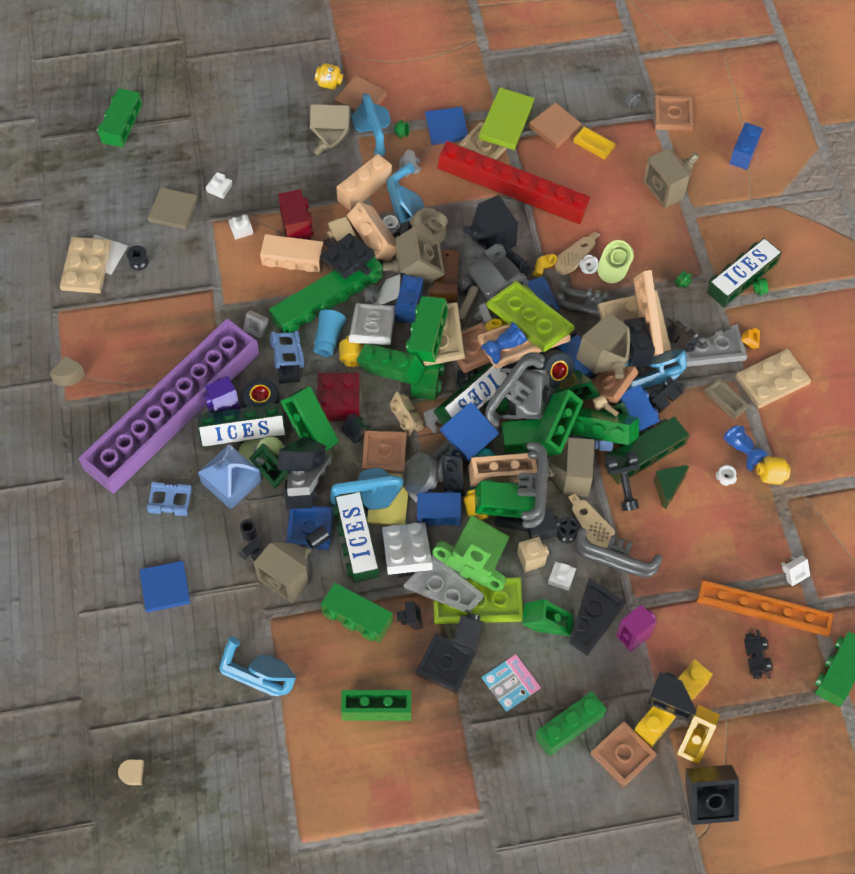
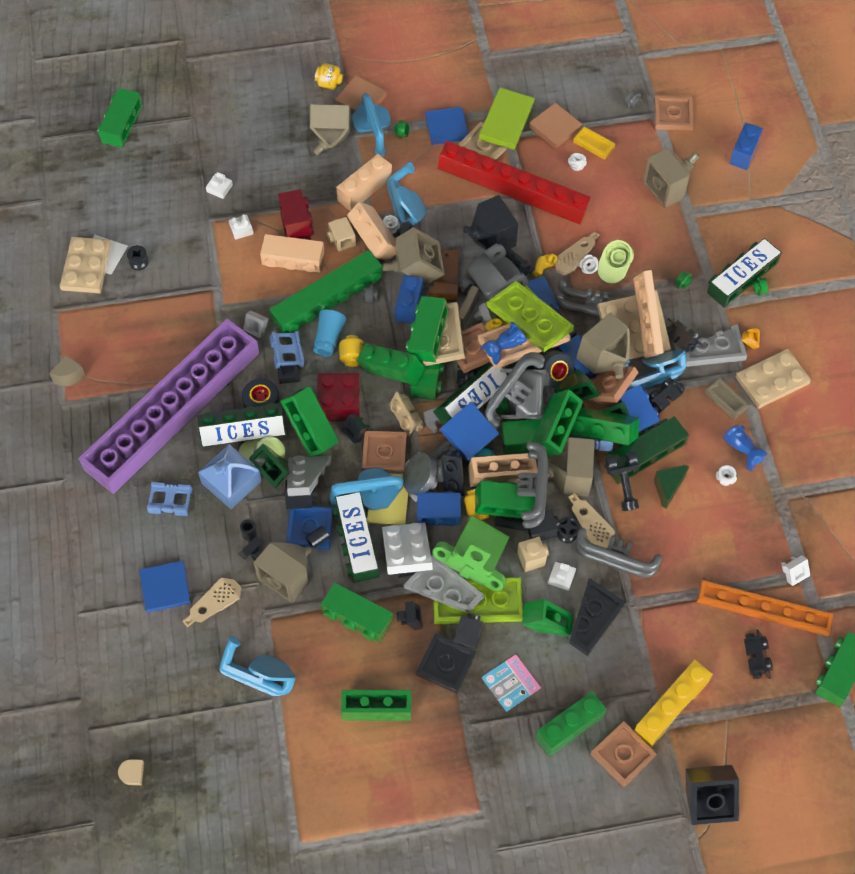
(172, 208): dark tan tile -> none
(211, 603): none -> tan piece
(221, 396): dark purple brick -> none
(302, 455): black slope -> none
(347, 256): black plate -> none
(372, 324): white tile -> none
(389, 290): white sticker -> none
(409, 156): light grey tile -> none
(430, 223): dark tan tile -> none
(577, 165): none -> white plate
(601, 402): tan hand -> none
(636, 627): magenta brick -> none
(641, 344): black brick -> none
(672, 697): black slope -> none
(698, 734): yellow slope -> none
(773, 470): yellow head -> none

